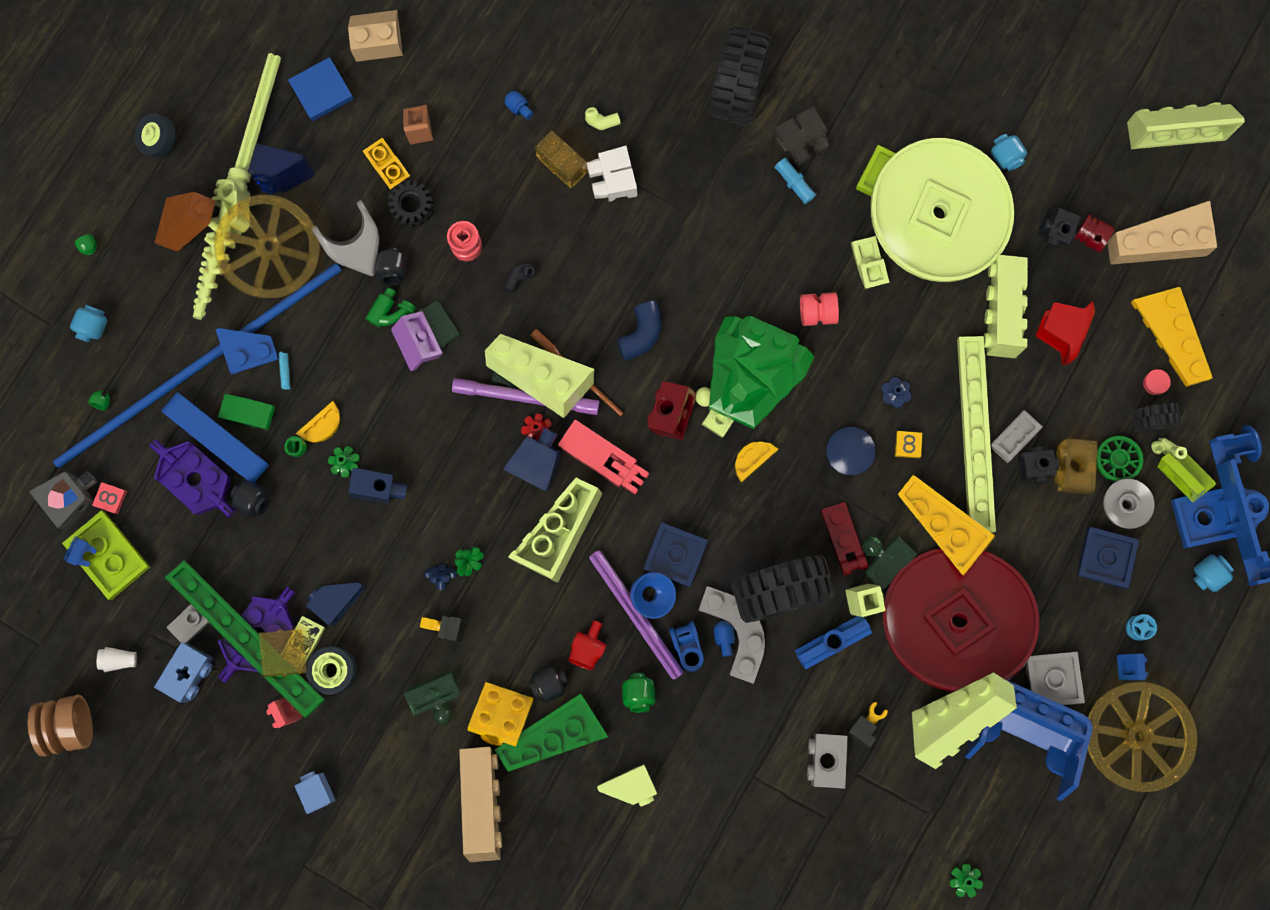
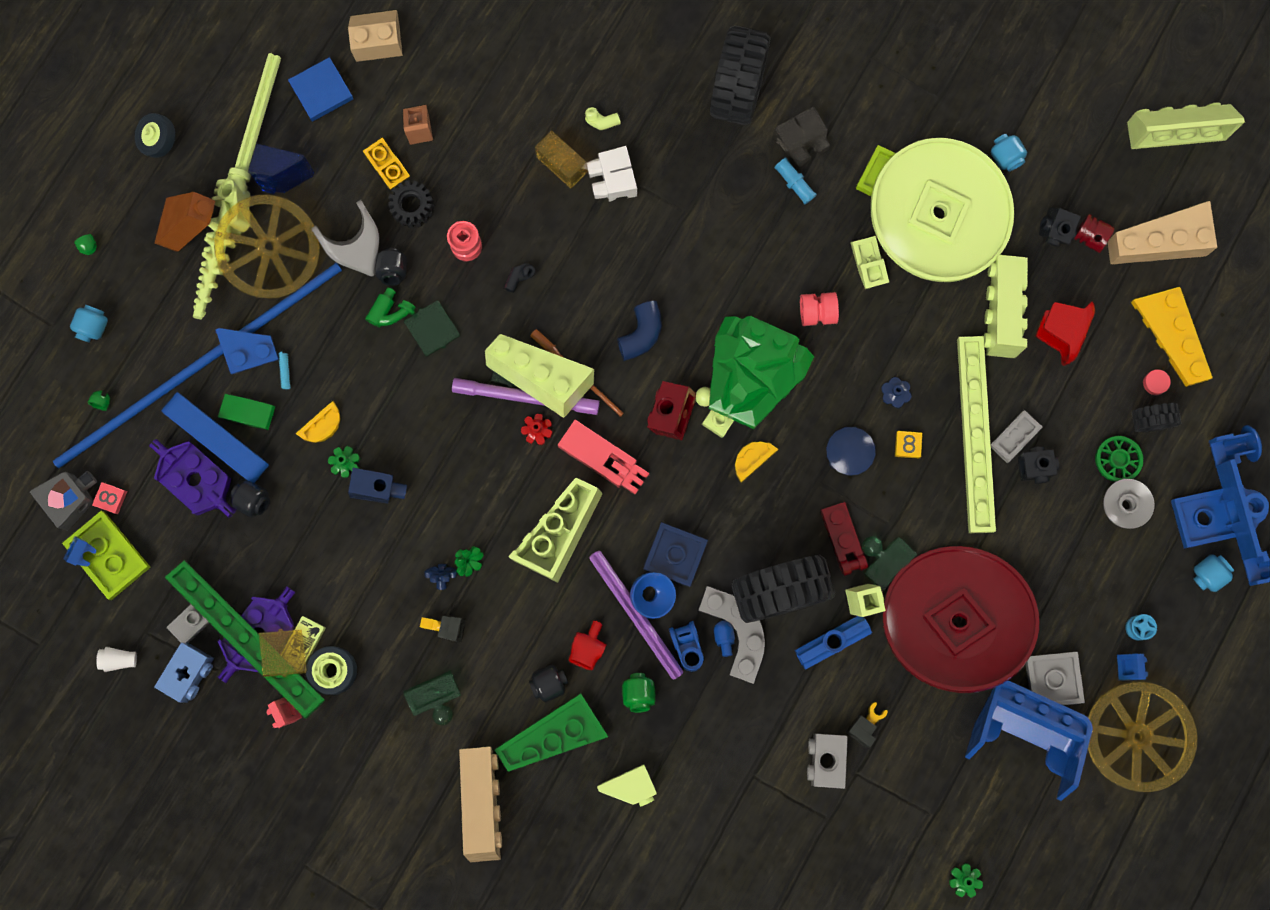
(60, 725): medium nougat wheel -> none
(292, 447): green hinge -> none
(314, 792): medium blue brick -> none
(334, 600): dark blue slope -> none
(416, 340): medium lavender panel -> none
(500, 715): yellow plate -> none
(518, 104): blue cylinder -> none
(536, 460): dark blue torso -> none
(950, 527): yellow wing -> none
(960, 717): yellowish green wedge -> none
(1085, 454): clear yellow brick -> none
(1107, 557): dark blue plate -> none
(1166, 446): yellowish green arm -> none
(1186, 476): lime panel -> none

